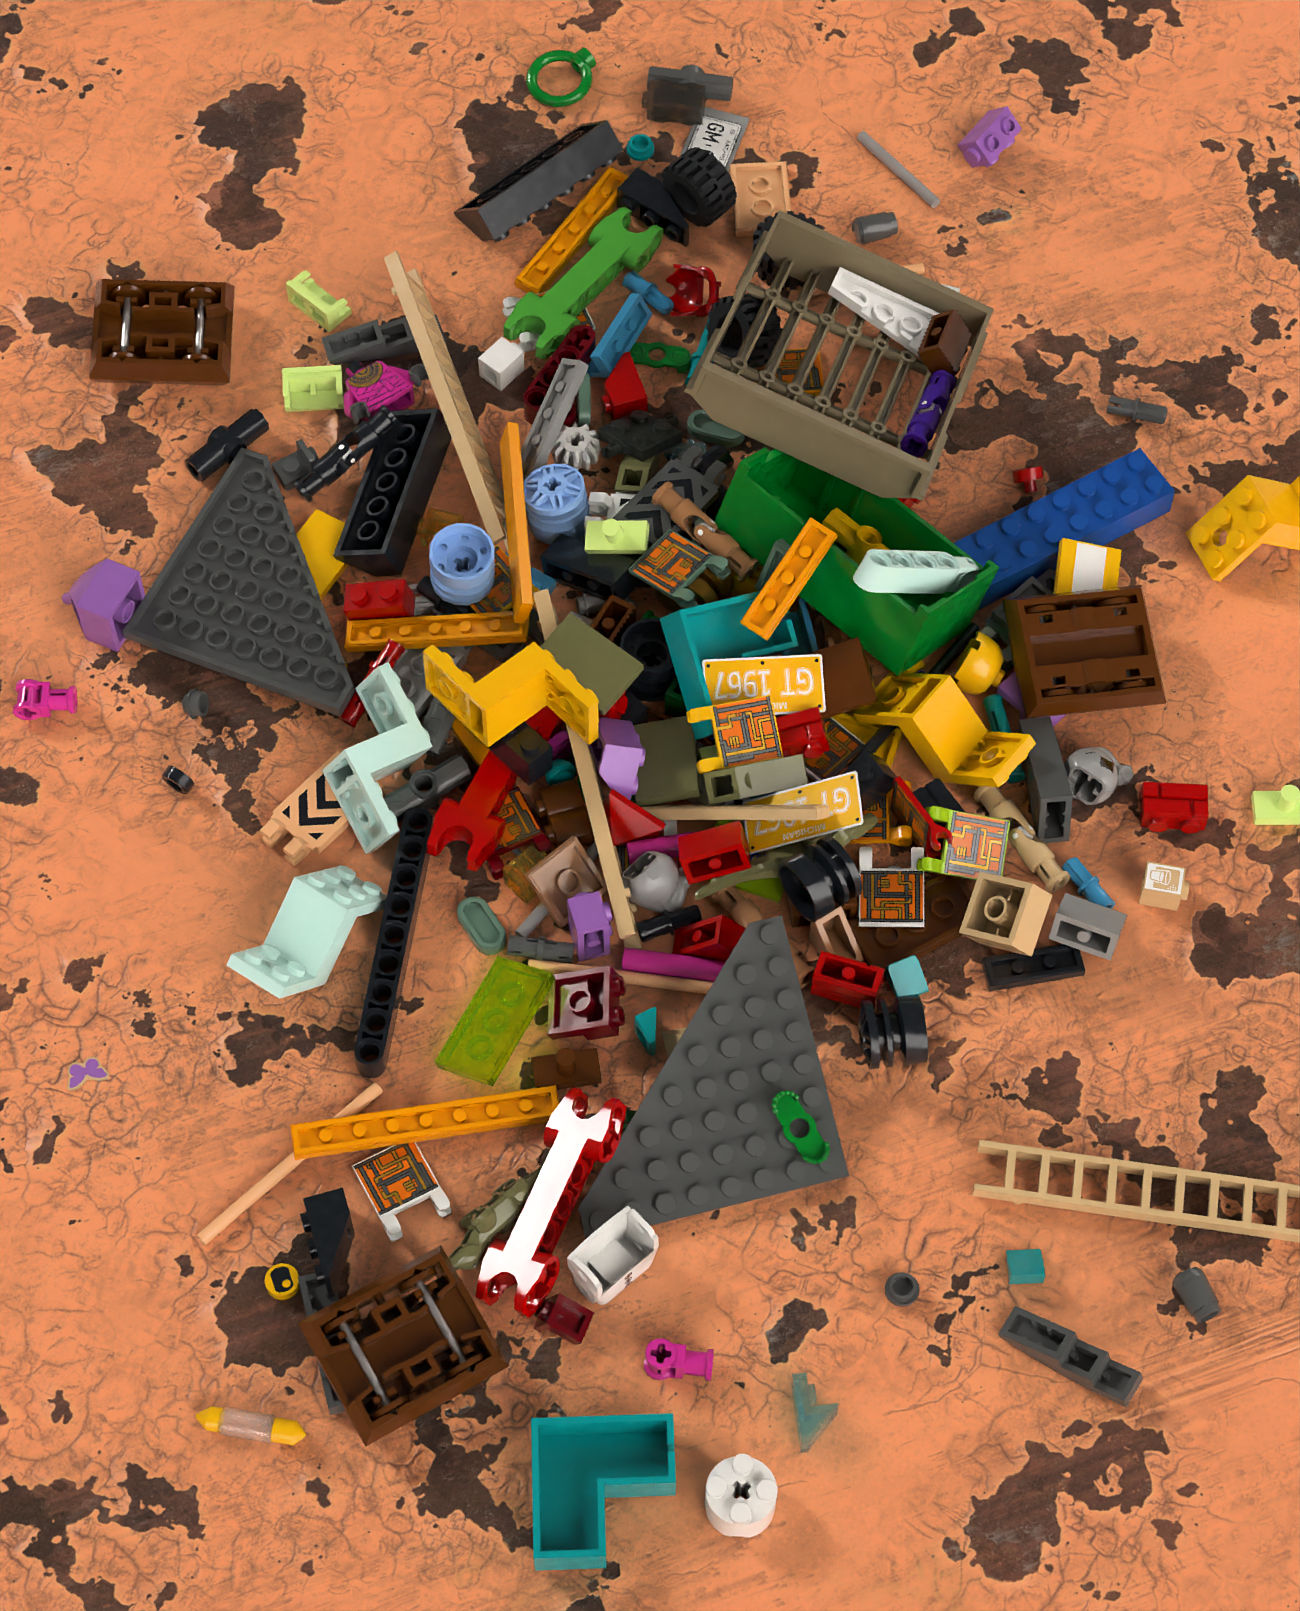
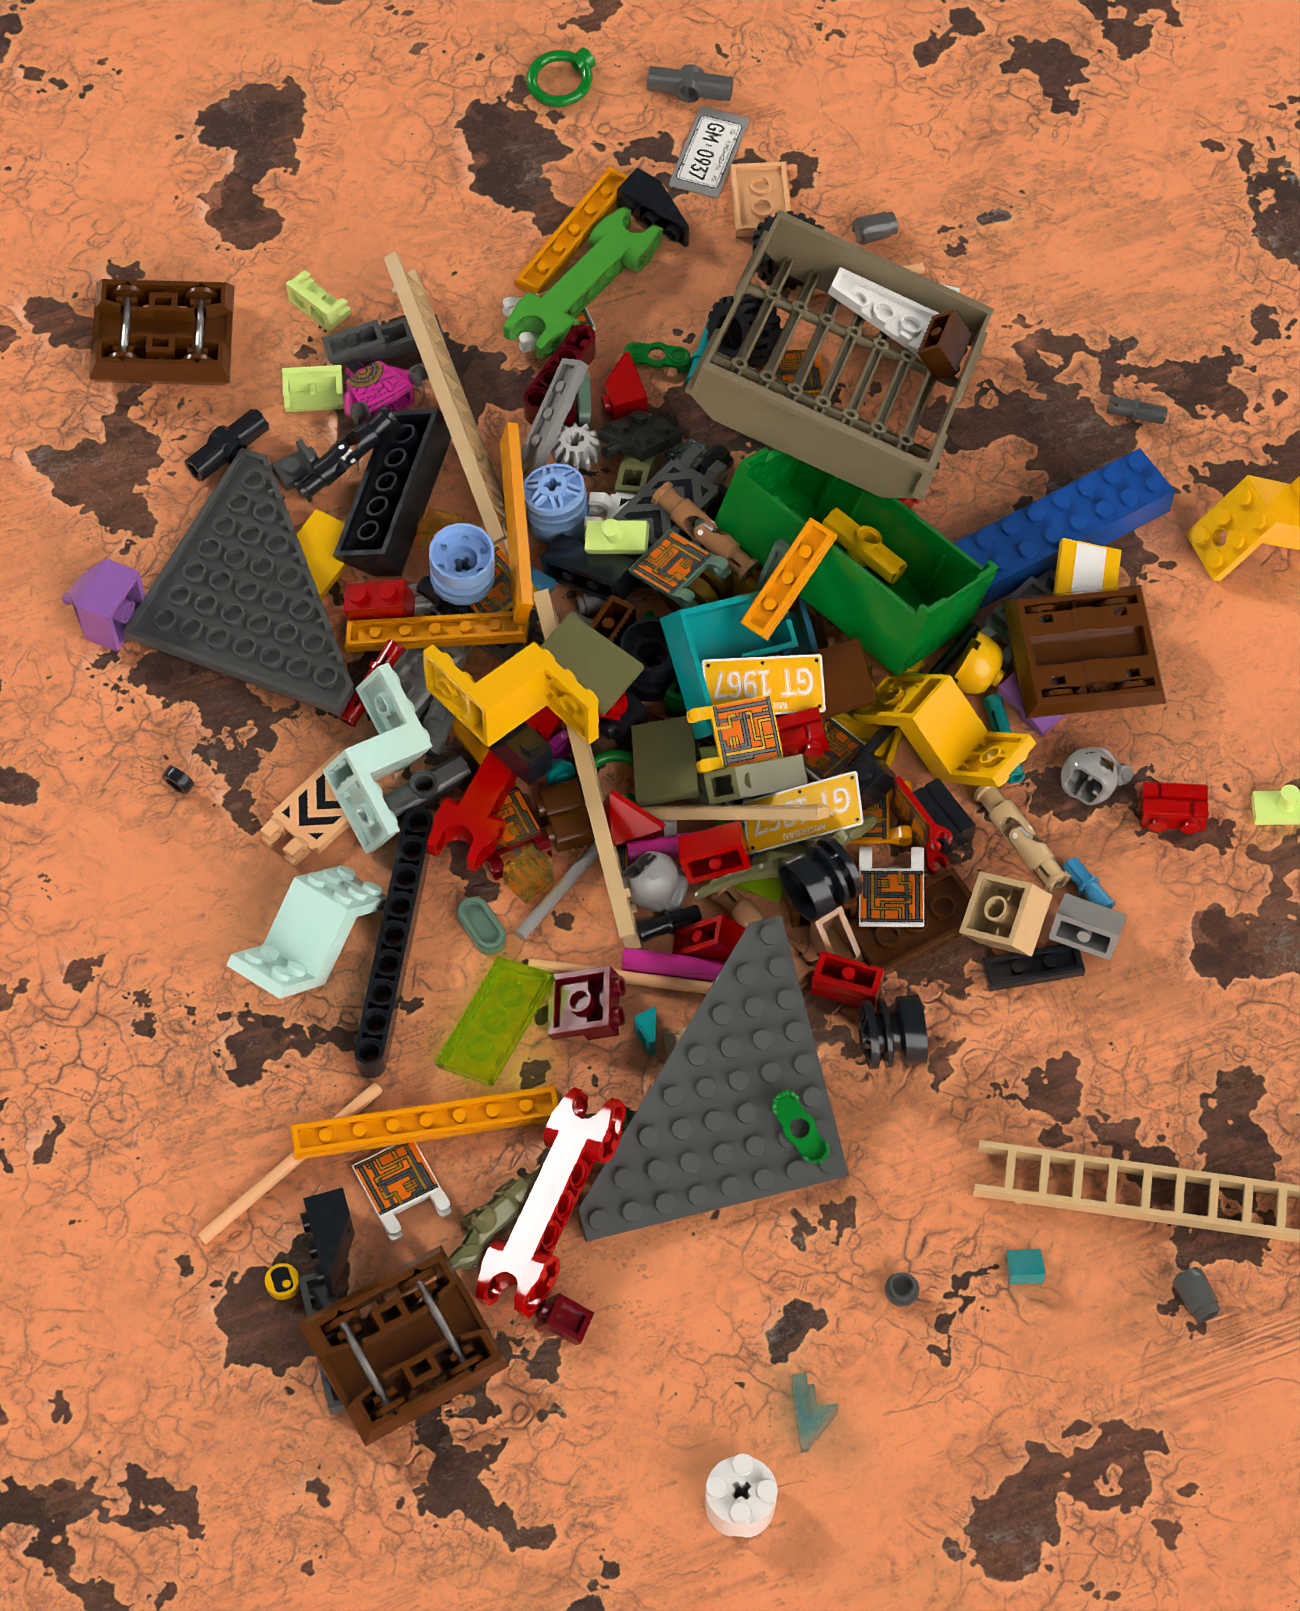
(42, 699): dark pink connector -> none
(89, 1069): medium lavender sticker -> none
(195, 703): dark grey plate -> none
(250, 1425): piece -> none
(501, 363): white brick -> none
(540, 181): black slope -> none
(540, 949): dark grey pin -> none
(564, 875): medium nougat tile -> none
(567, 1069): reddish brown tile -> none
(583, 1463): teal piece -> none
(589, 925): medium lavender brick -> none
(613, 1256): white piece -> none
(618, 755): medium lavender slope -> none
(619, 336): dark azure panel -> none
(640, 147): teal plate -> none
(648, 291): dark azure axle -> none
(675, 102): clear smoke brick -> none
(676, 1361): dark pink connector -> none
(689, 290): red helmet -> none
(699, 186): black tyre -> none
(704, 428): sand green tile -> none
(898, 169): light grey bar -> none
(906, 977): teal slope -> none
(914, 572): light aqua piece -> none
(928, 414): dark purple piece -> none
(976, 845): flag -> none
(989, 137): medium lavender brick -> none
(1028, 477): red tile -> none
(1047, 782): dark grey slope -> none
(1070, 1357): dark grey slope -> none
(1163, 886): tan brick -> none

